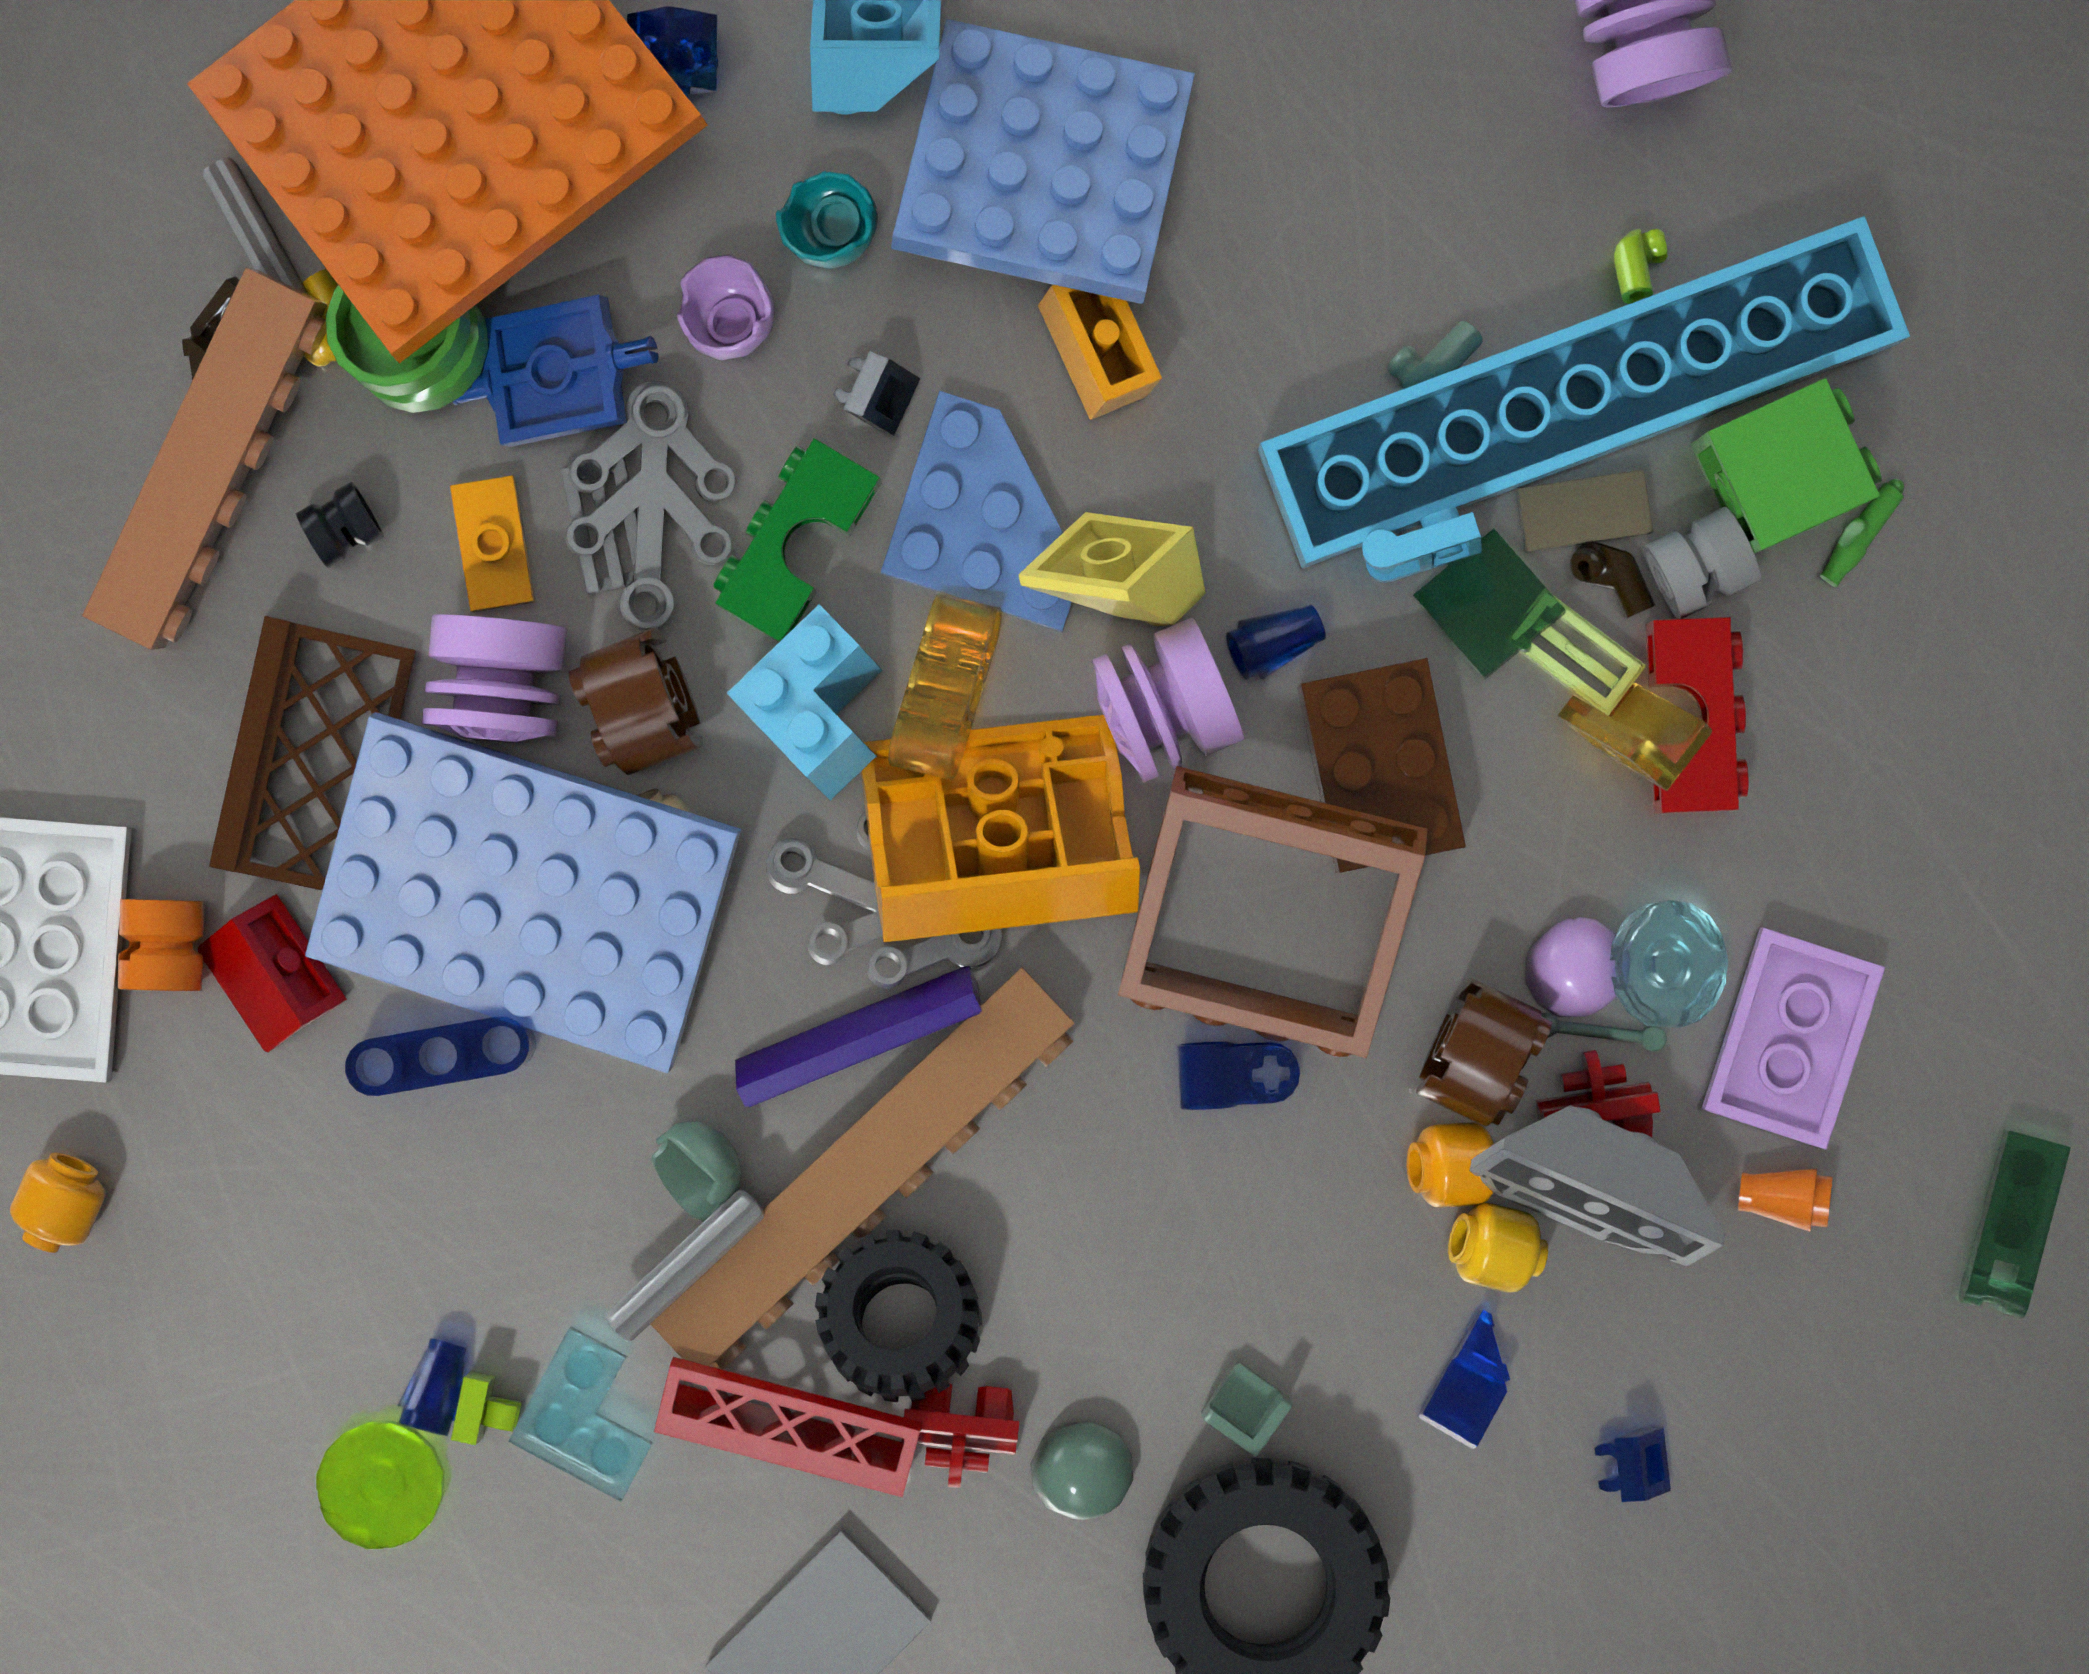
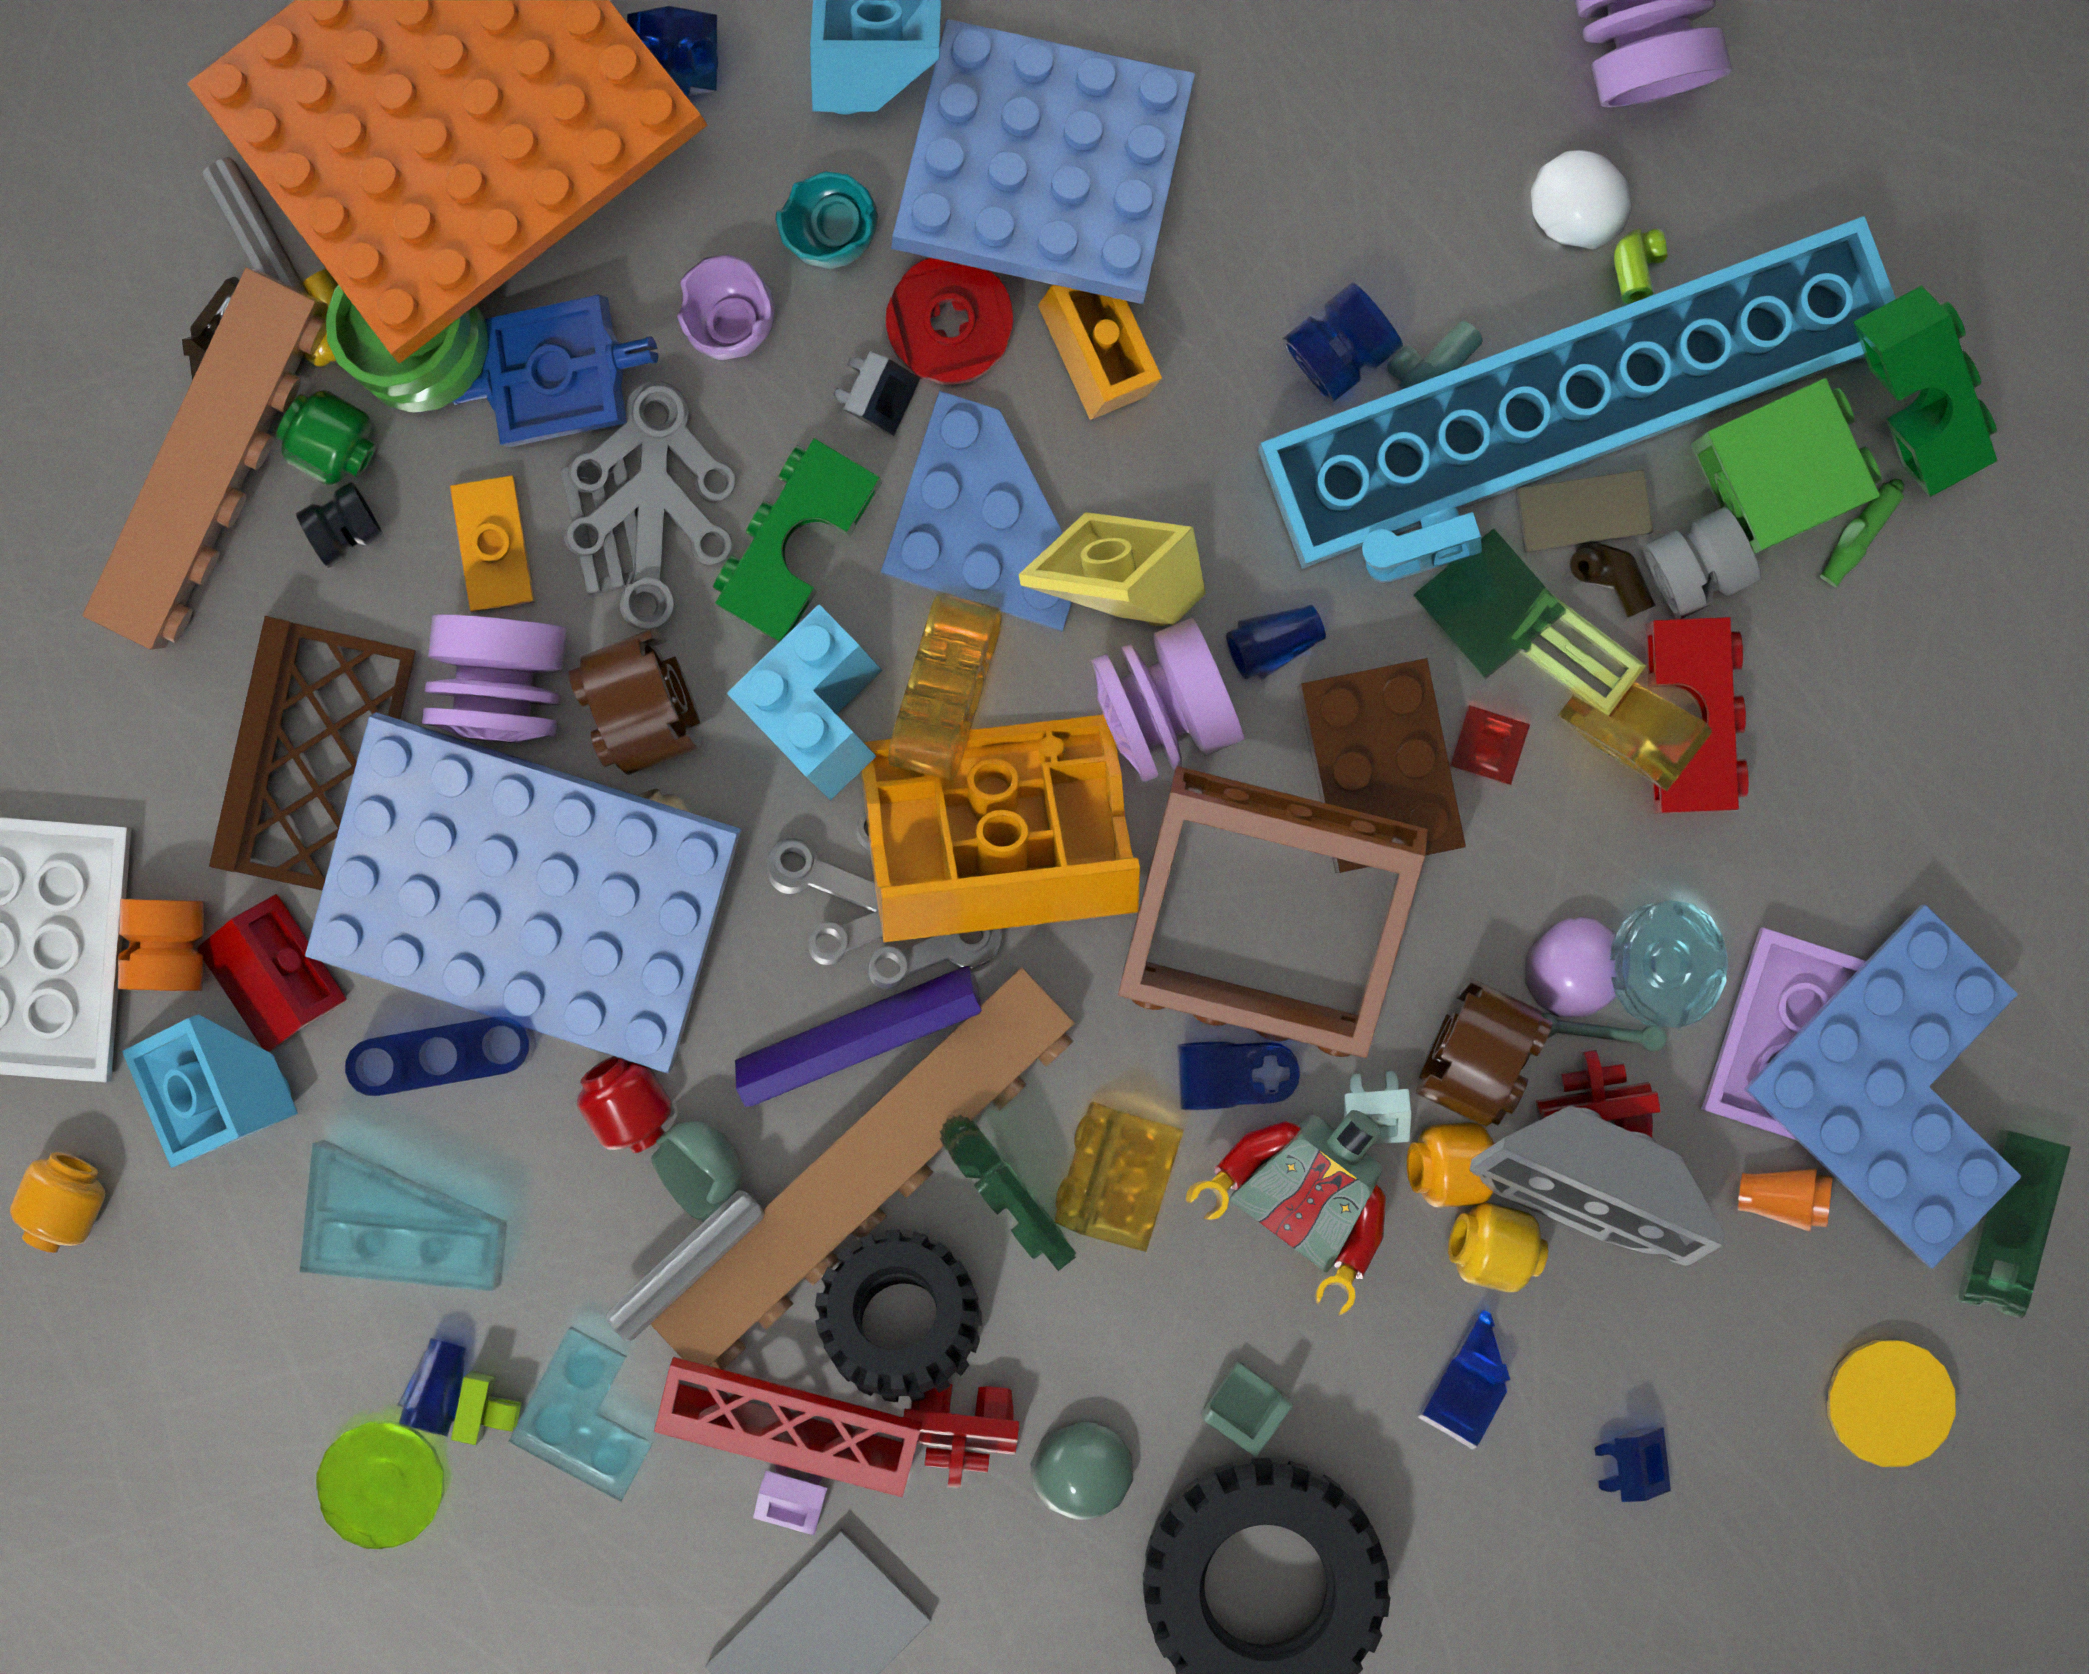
(206, 1087): none -> medium azure slope
(326, 437): none -> green head
(392, 1229): none -> clear light blue wedge
(624, 1104): none -> red head
(790, 1500): none -> lavender tile
(930, 351): none -> red plate
(1004, 1189): none -> clear green hinge
(1117, 1176): none -> clear yellow bracket
(1309, 1190): none -> torso
(1358, 326): none -> clear blue wheel
(1386, 1108): none -> light aqua tile
(1489, 745): none -> clear red tile
(1581, 199): none -> white hair
(1862, 1095): none -> medium blue plate
(1891, 1403): none -> yellow tile
(1915, 348): none -> green arch

